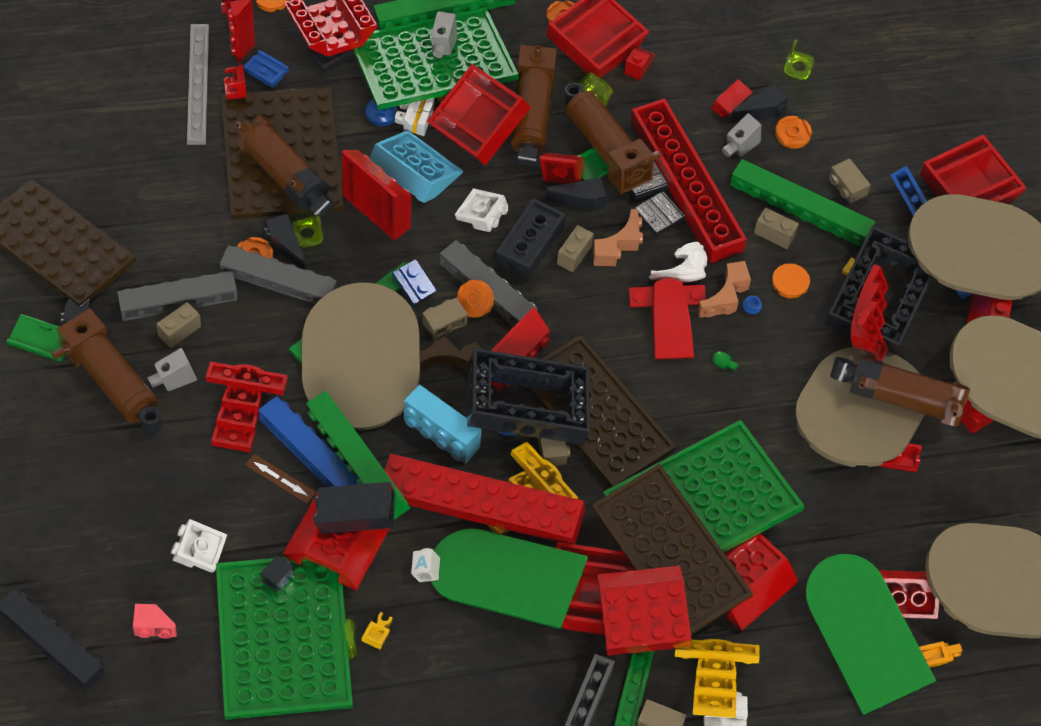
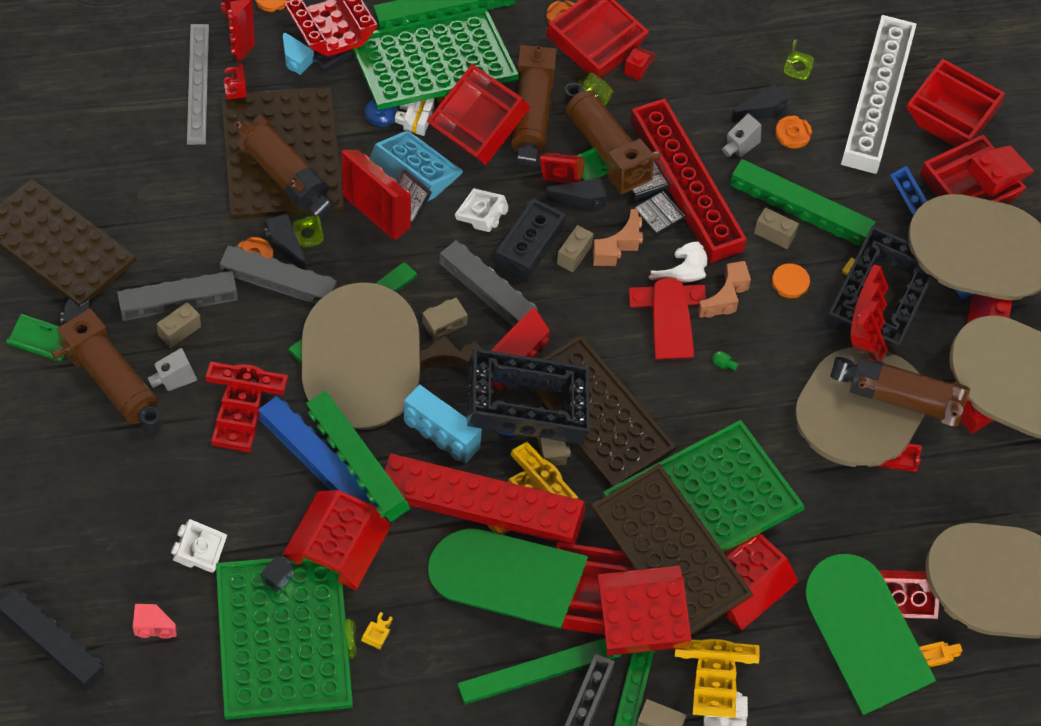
(266, 68): blue plate -> none
(280, 478): reddish brown sticker -> none
(297, 55): none -> medium azure slope
(355, 507): black brick -> none
(413, 282): plate -> none
(419, 193): none -> tile
(425, 565): white brick -> none
(444, 42): light grey torso -> none
(476, 298): orange tile -> none
(532, 671): none -> green tile
(731, 99): red hinge -> none
(752, 305): blue plate -> none
(849, 181): dark tan brick -> none
(879, 94): none -> white brick
(954, 104): none -> red slope
(999, 169): none -> red slope

